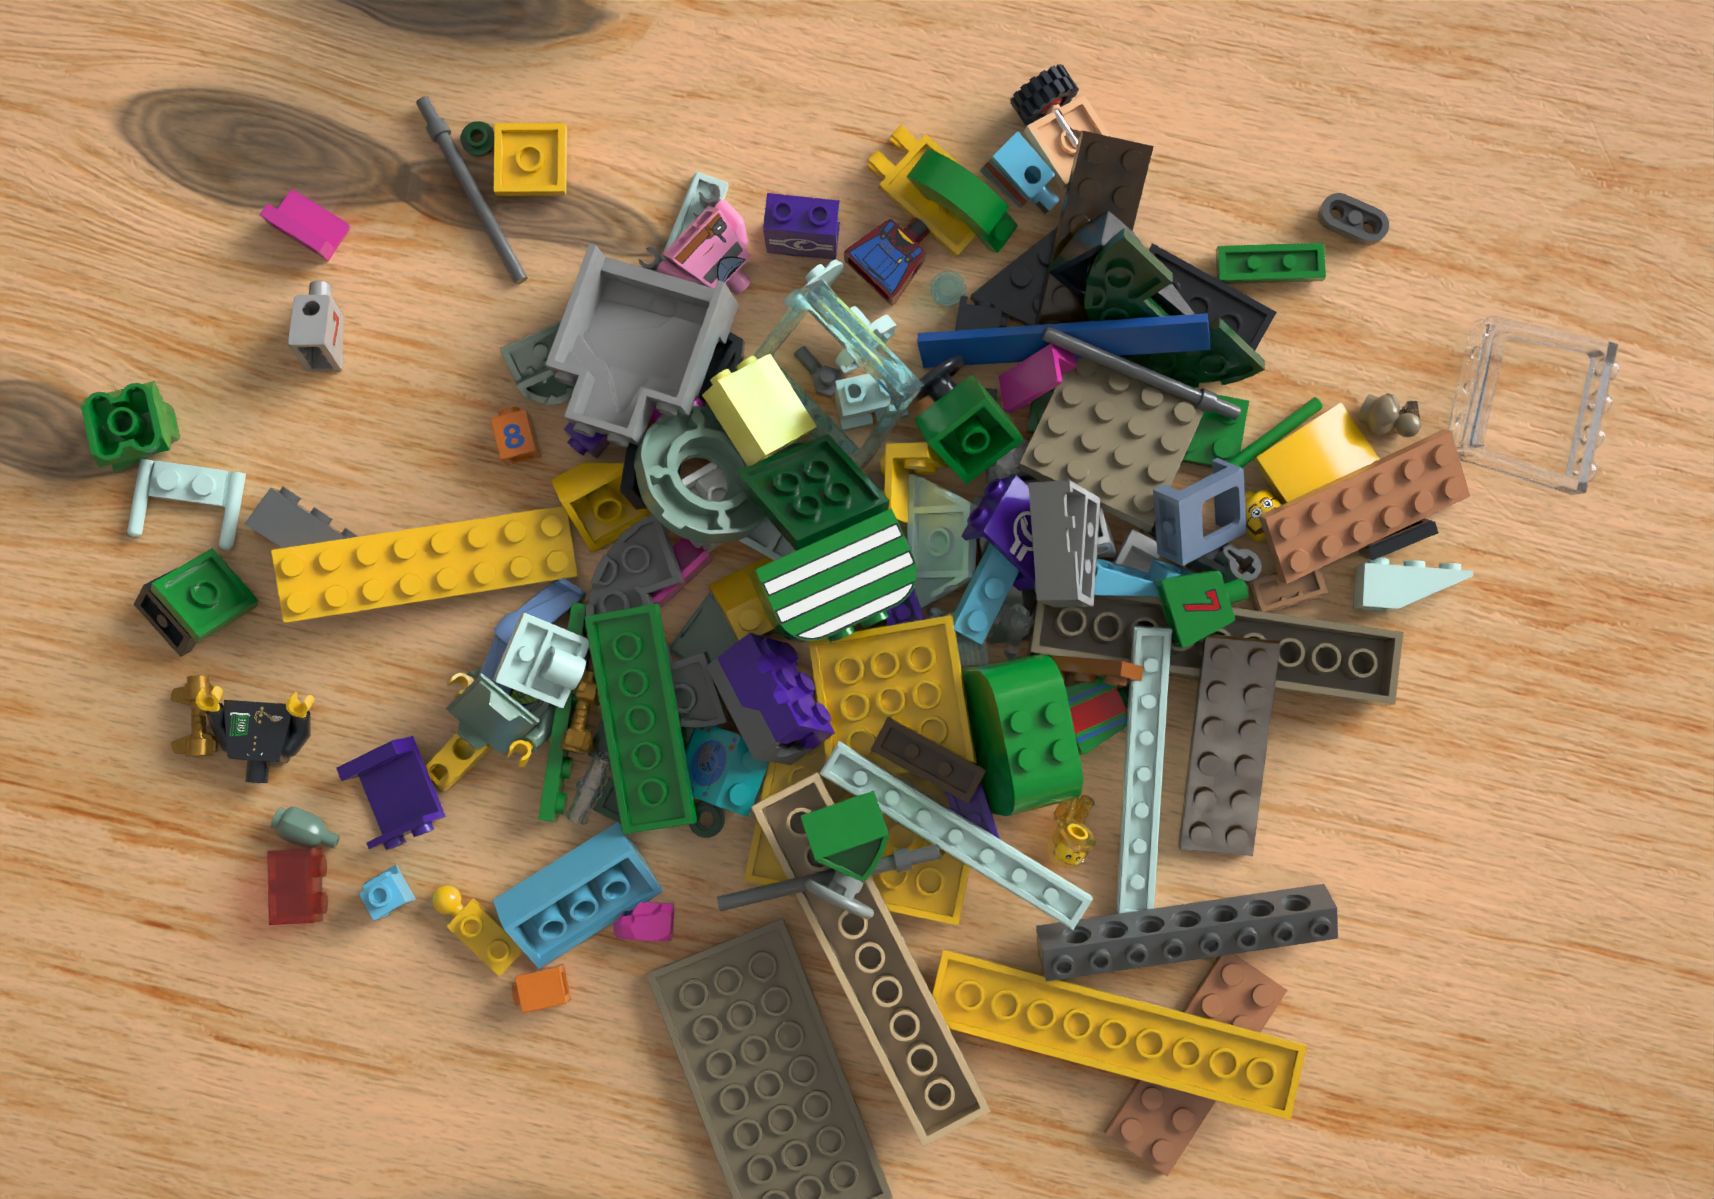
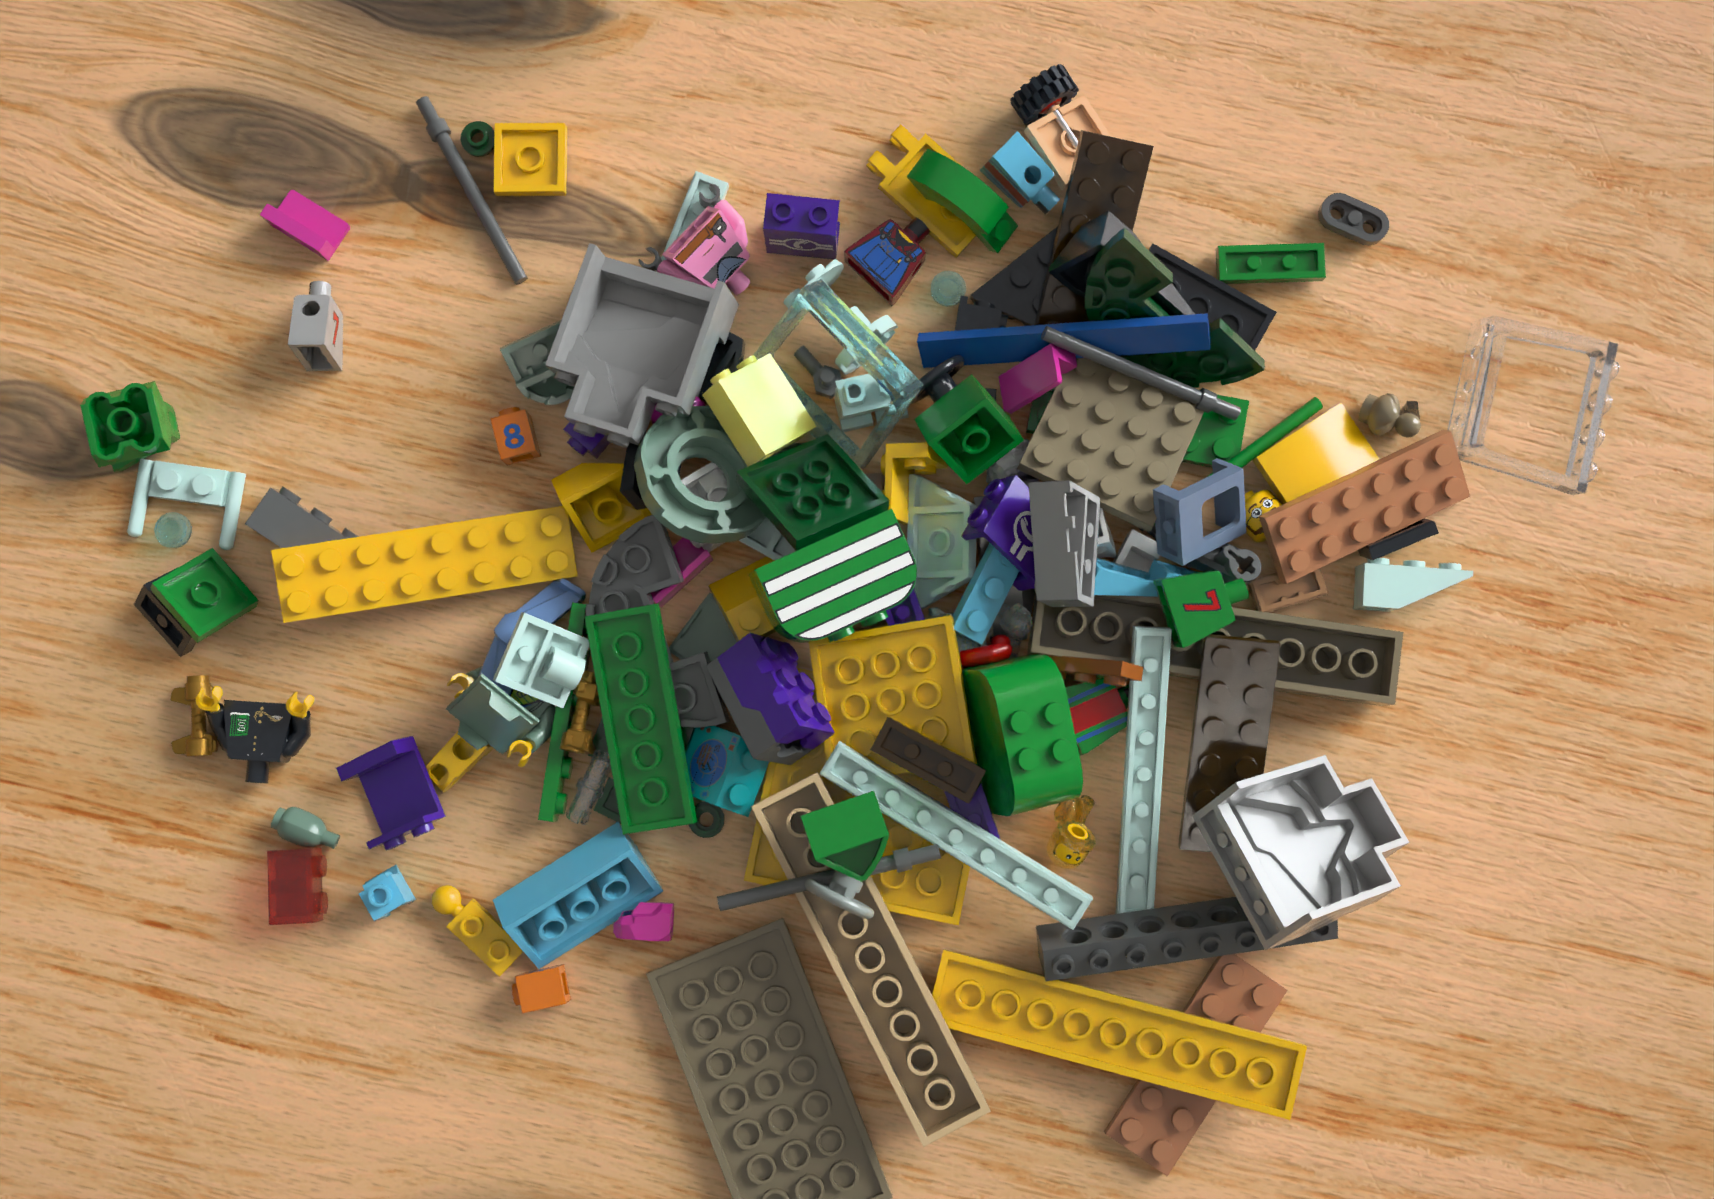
(173, 530): none -> clear light blue plate
(998, 651): none -> red arm
(1302, 847): none -> light grey panel

